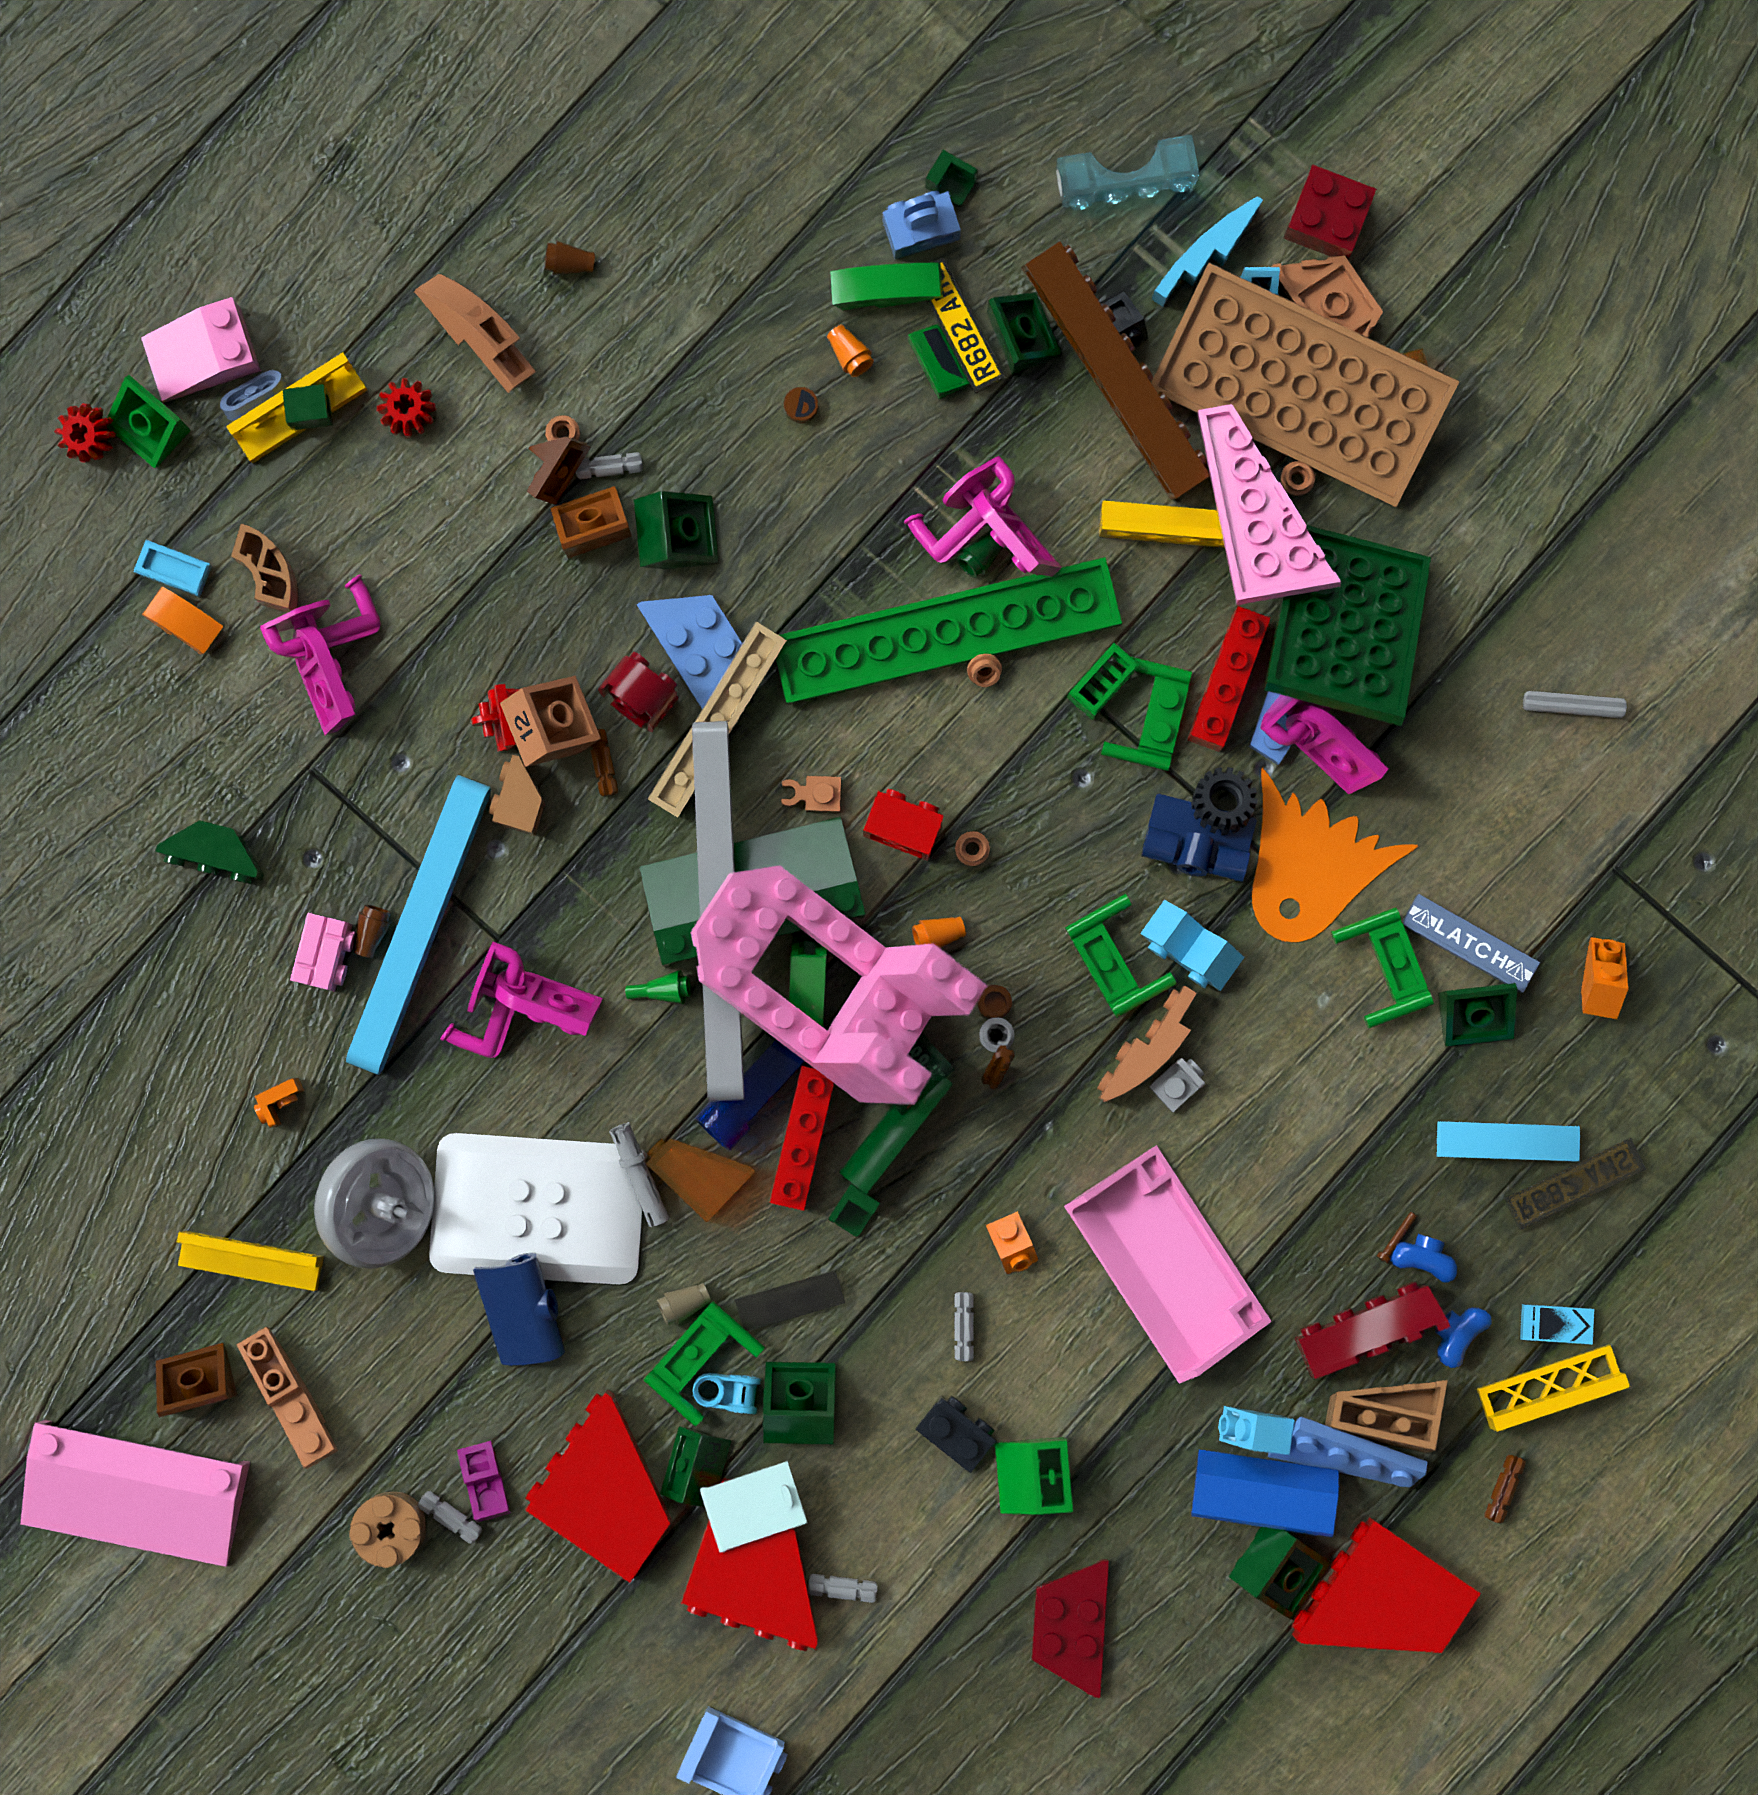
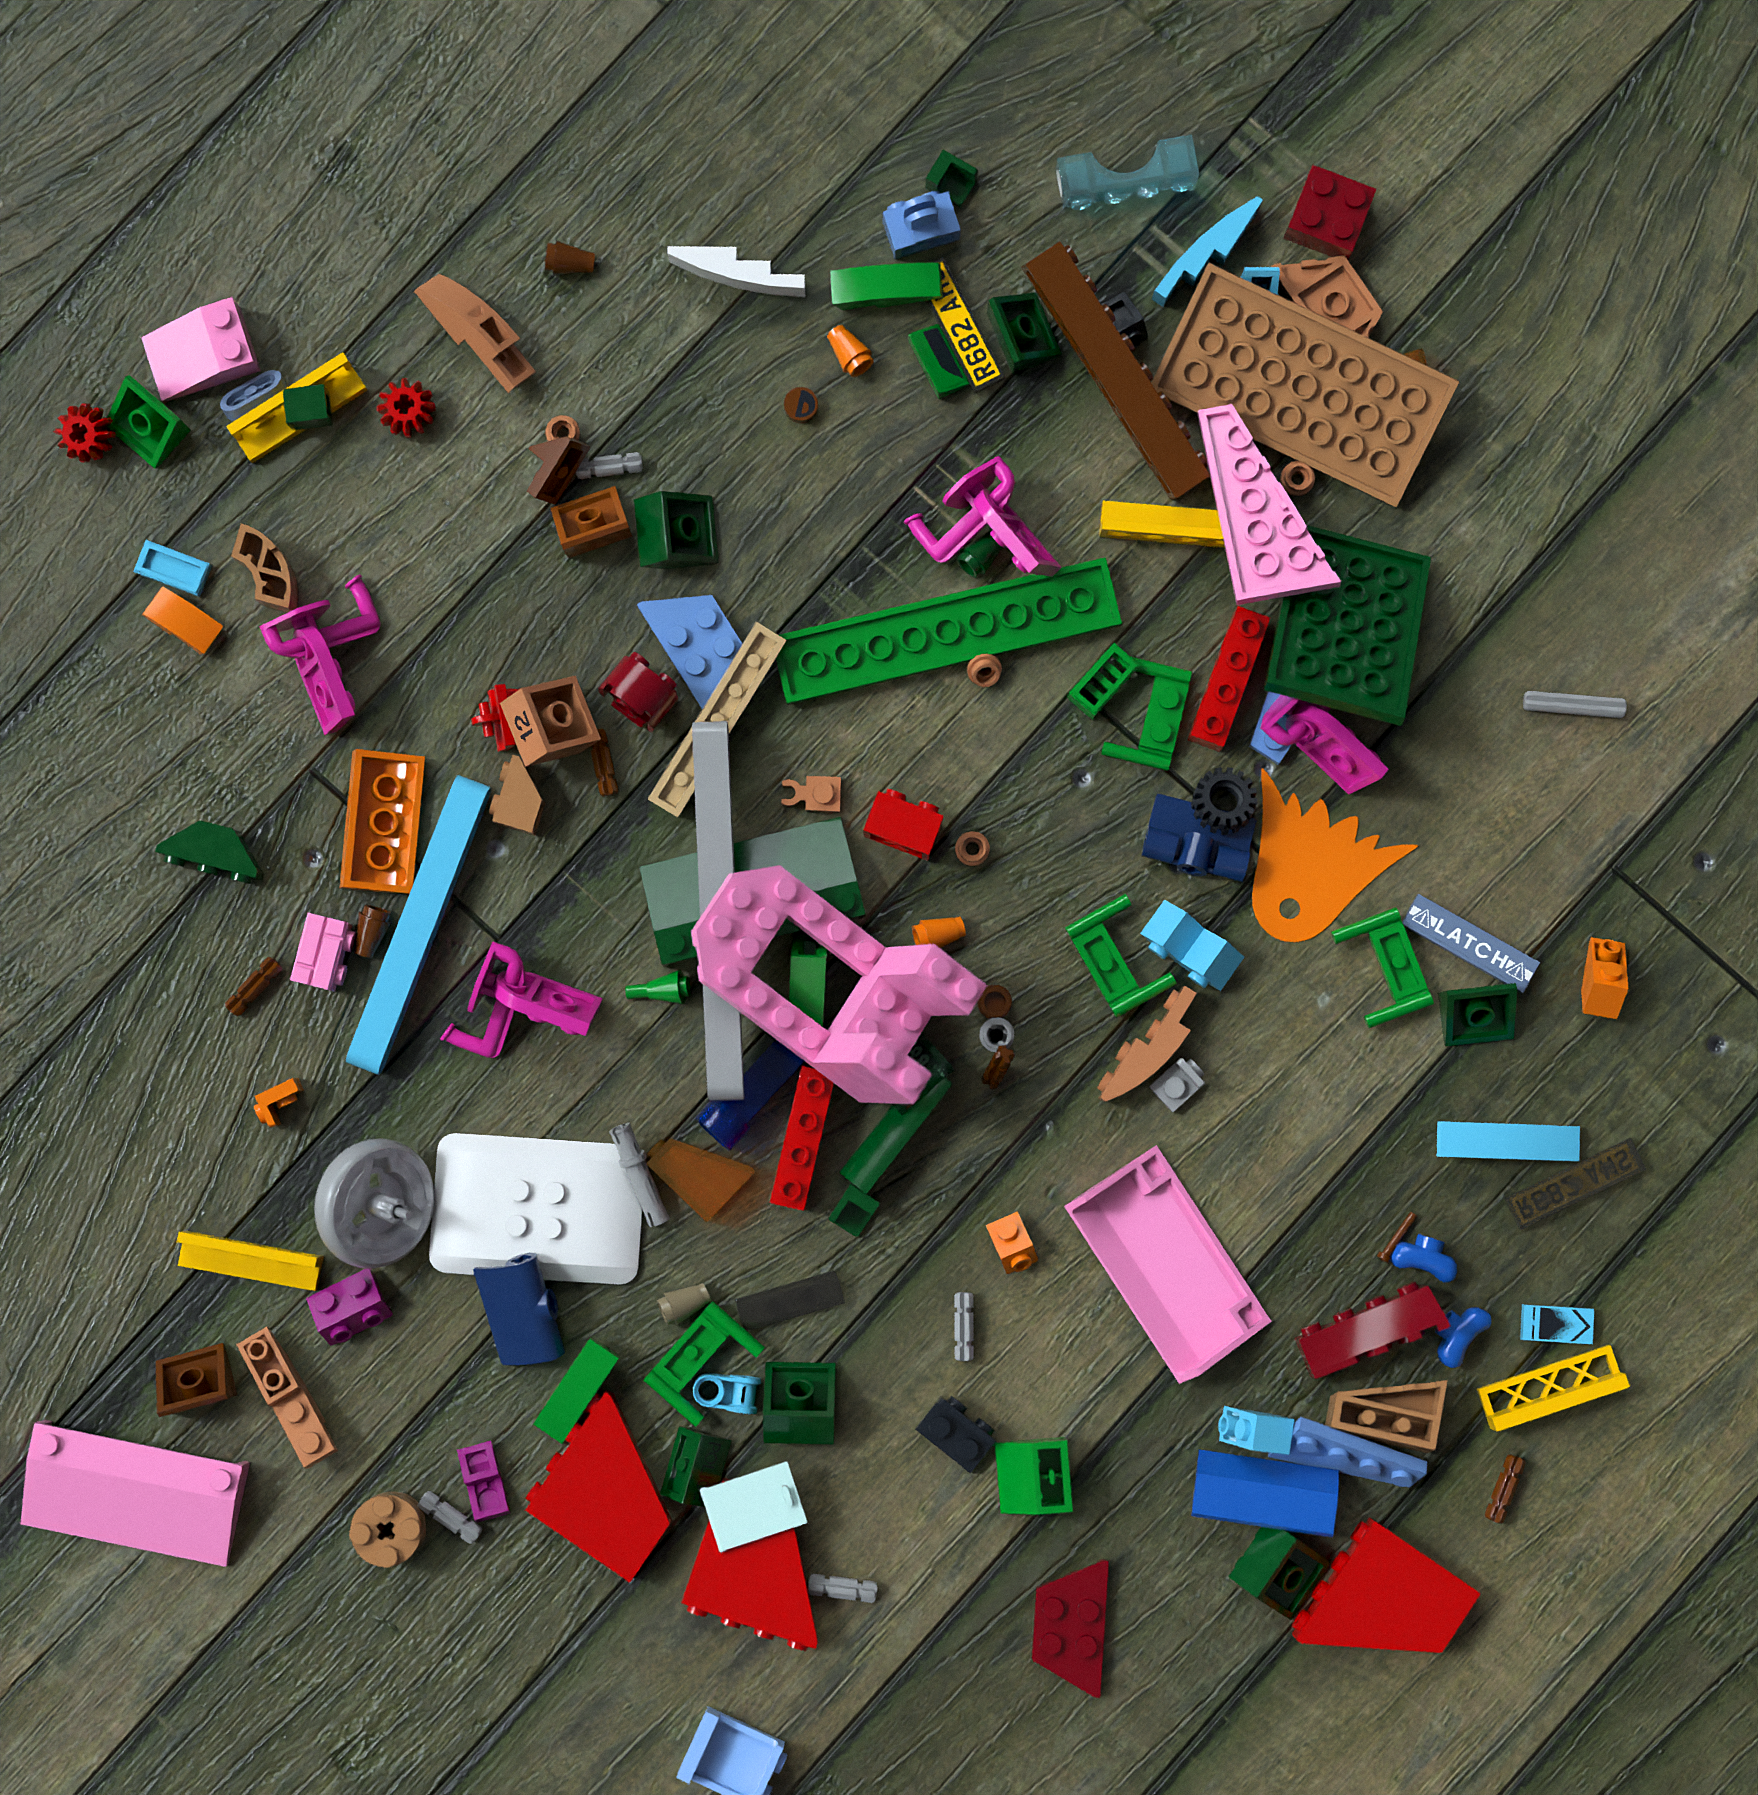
(253, 986): none -> reddish brown axle
(348, 1307): none -> magenta bracket
(382, 821): none -> orange slope
(576, 1390): none -> green slope
(723, 266): none -> white slope

